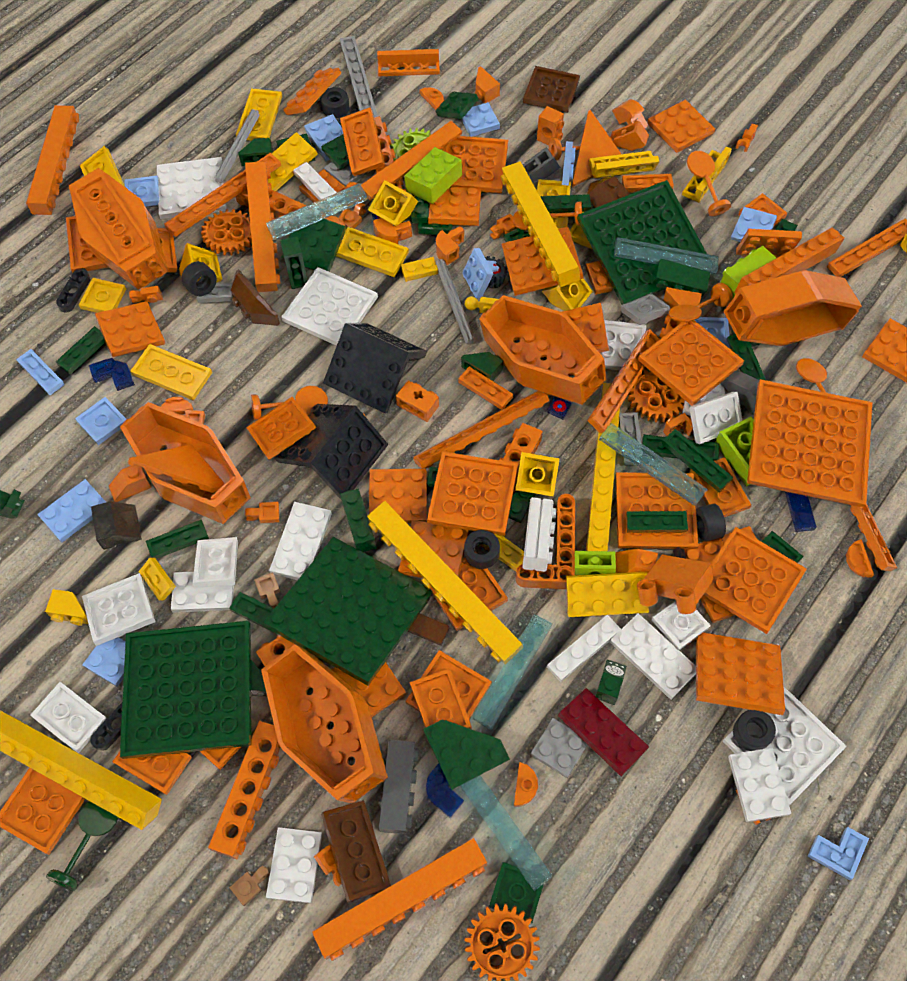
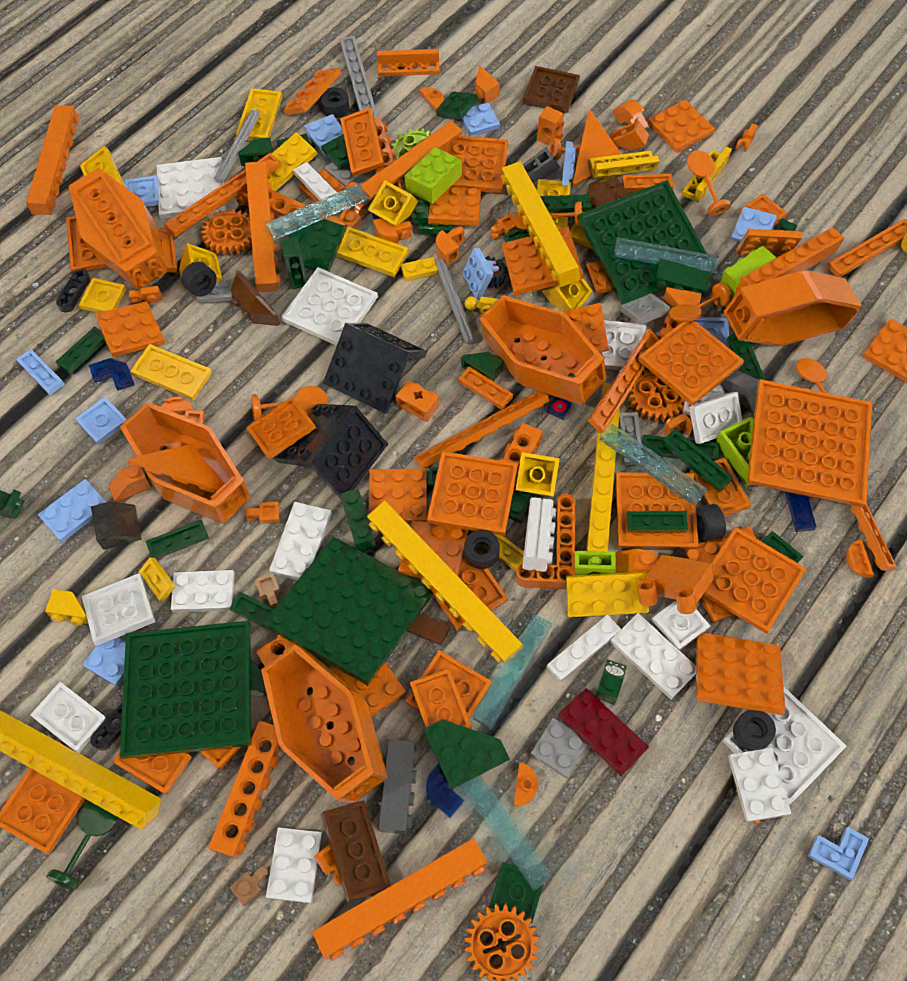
(215, 562): white plate -> none

